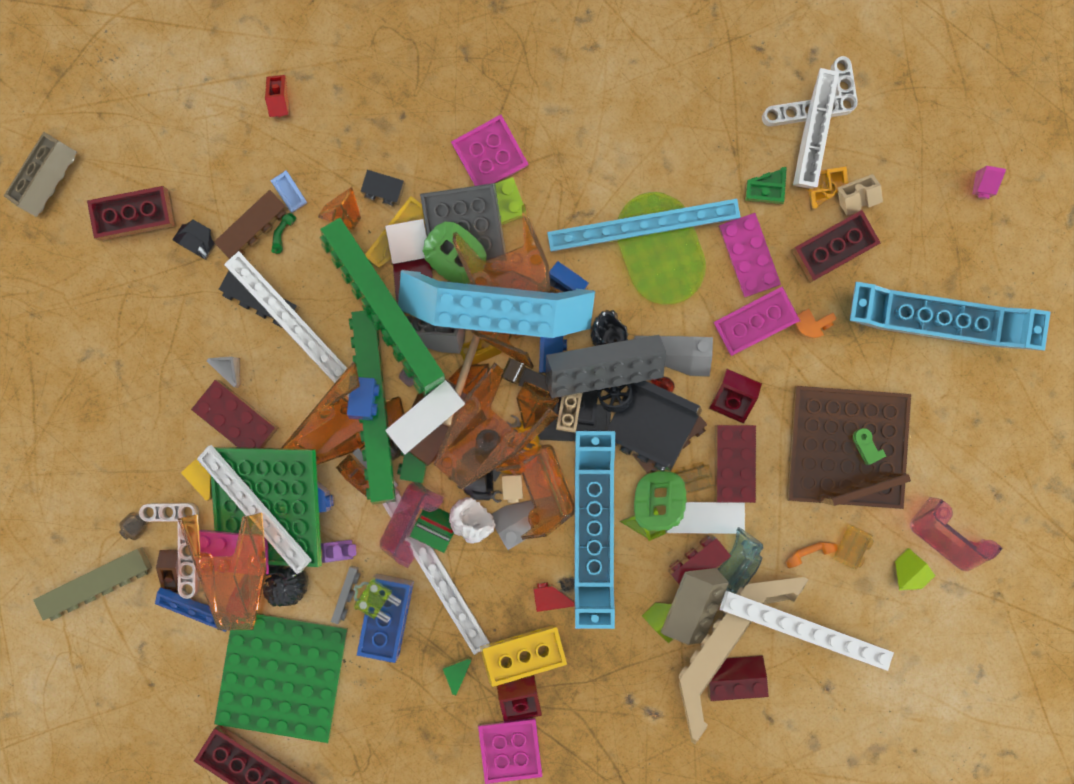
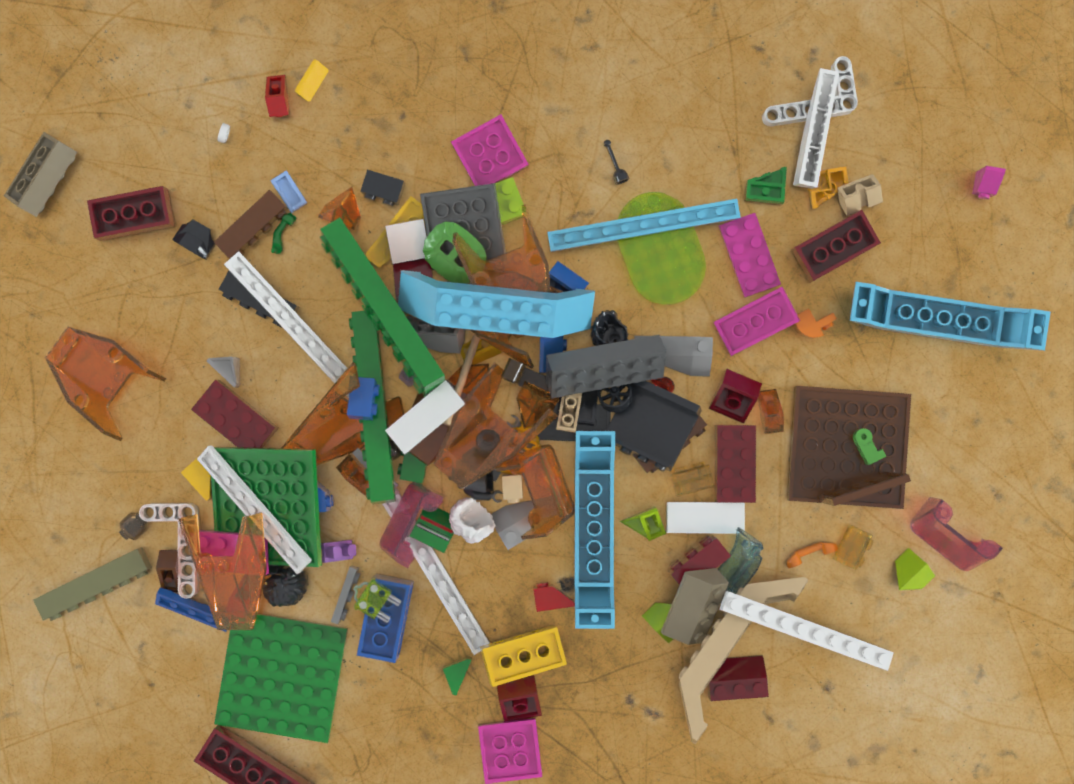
(92, 374): none -> clear orange windscreen
(223, 133): none -> white tile
(311, 80): none -> yellow slope
(620, 176): none -> black hinge
(646, 501): bright green piece -> none
(771, 411): none -> clear orange slope

